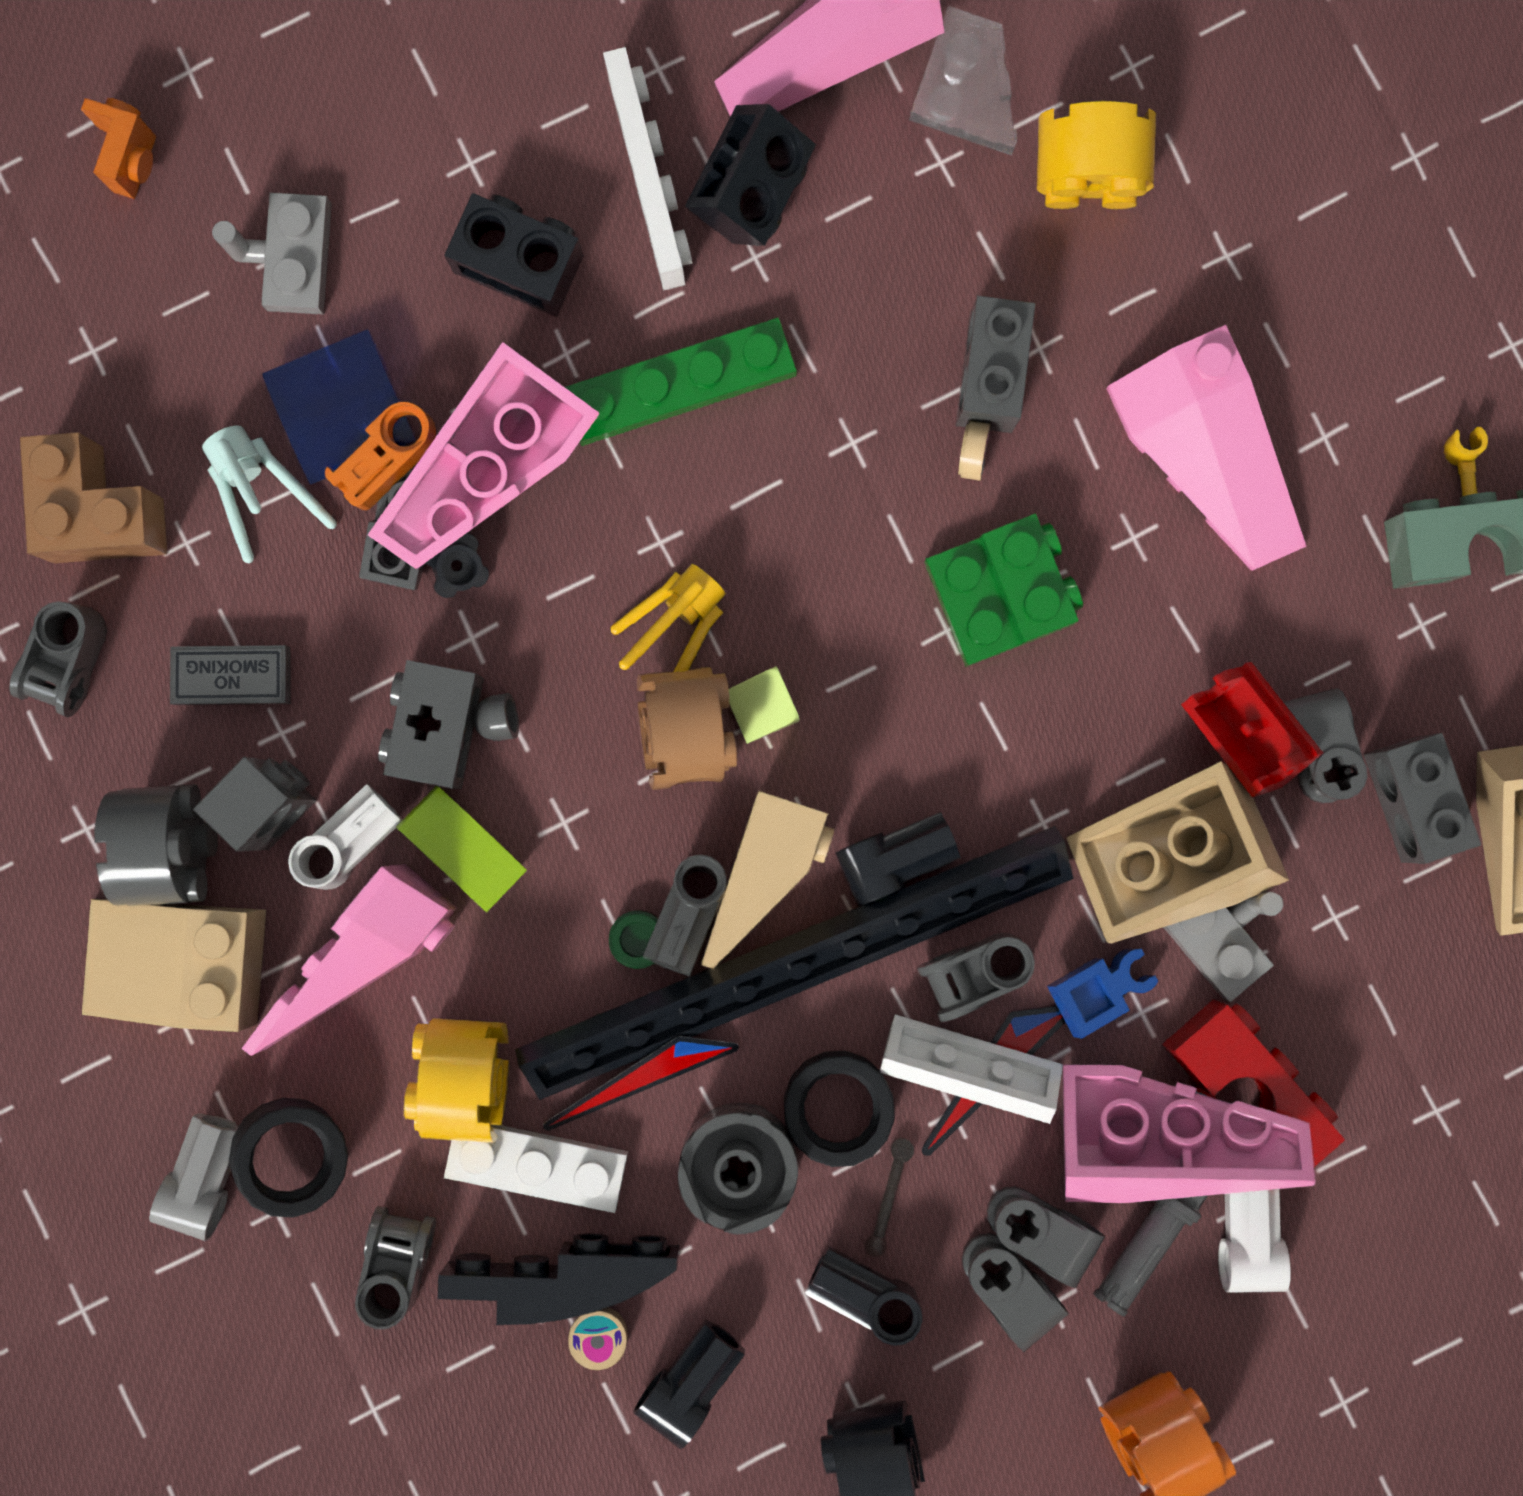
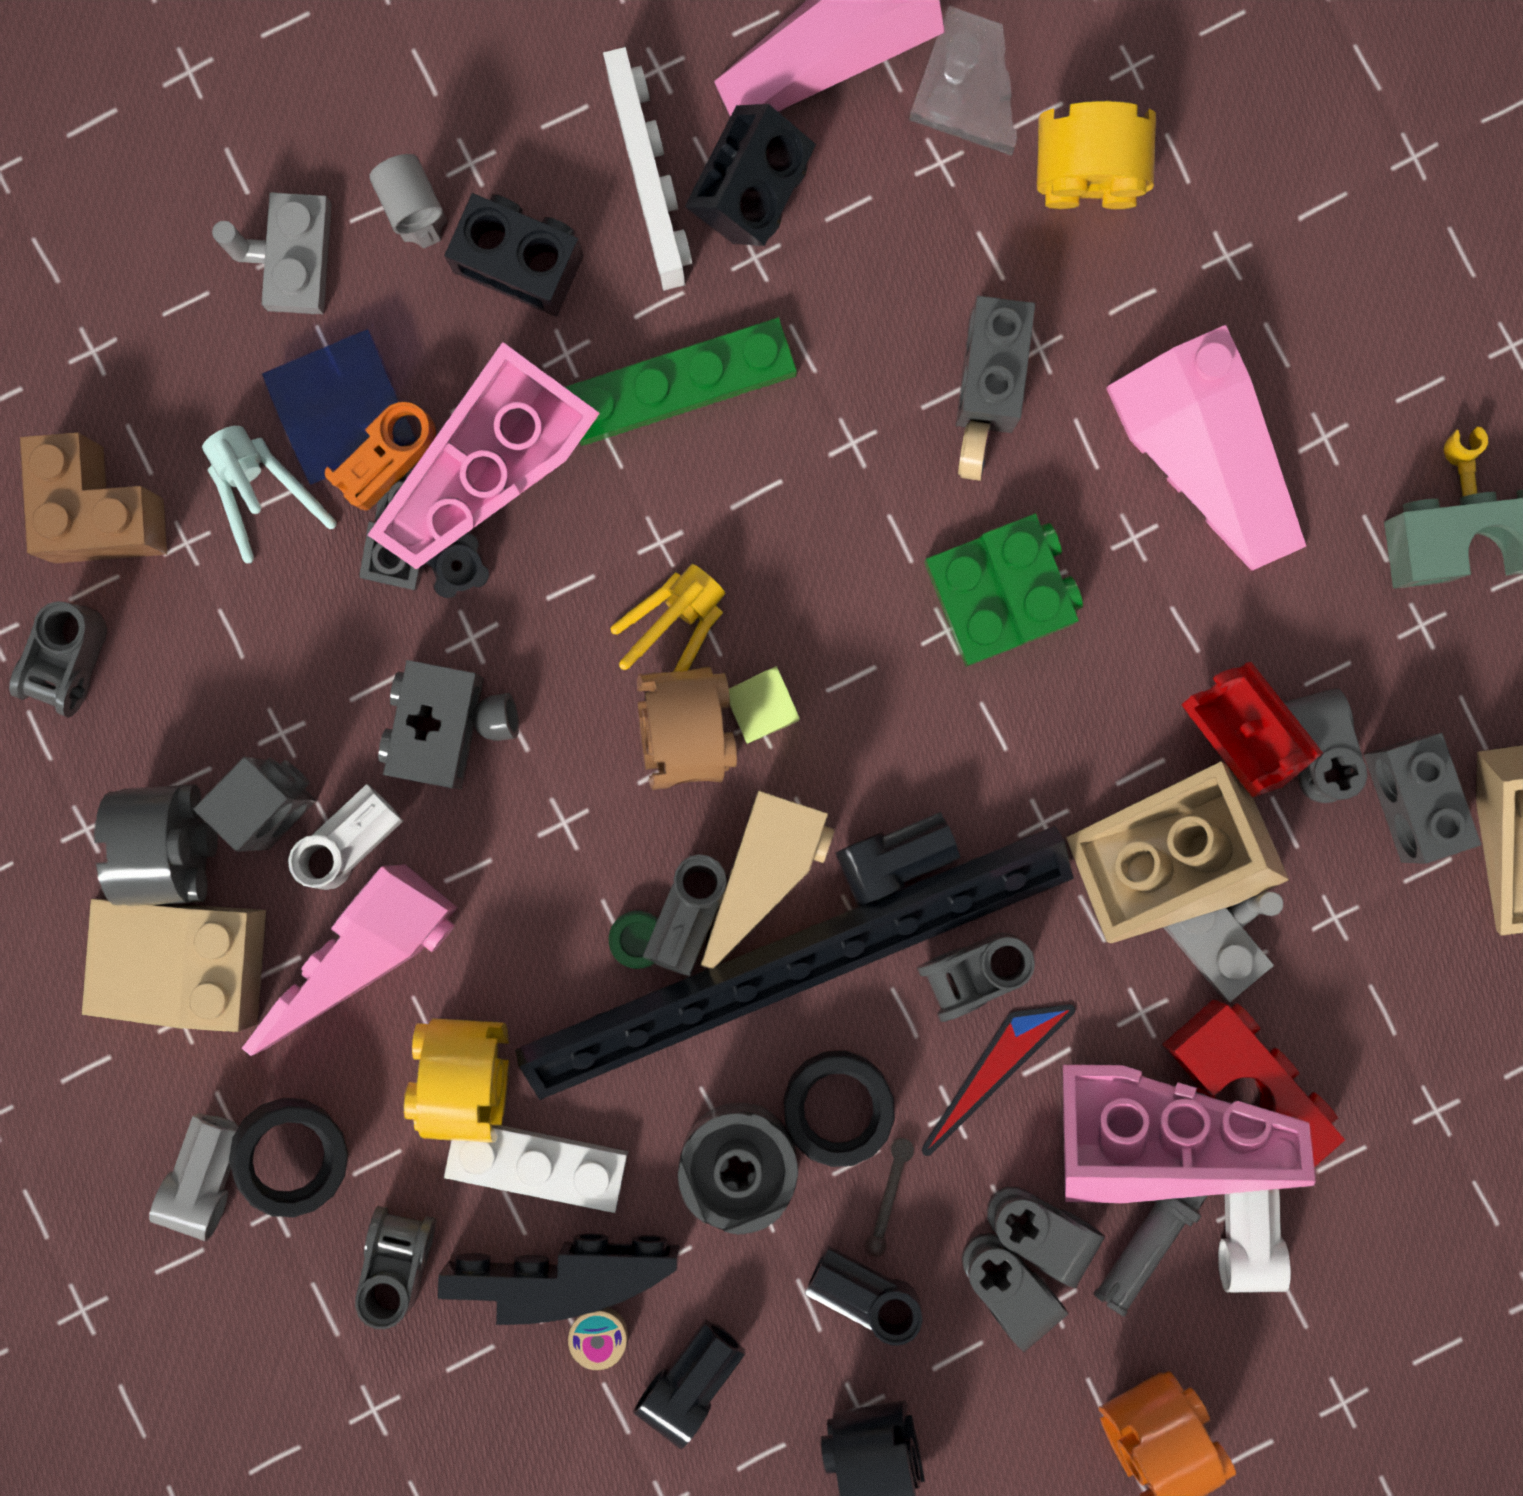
(127, 148): orange bracket -> none
(230, 675): dark grey tile -> none
(409, 199): none -> light grey piece
(461, 848): lime slope -> none
(662, 1065): sticker -> none
(972, 1068): white plate -> none
(1094, 993): blue plate -> none

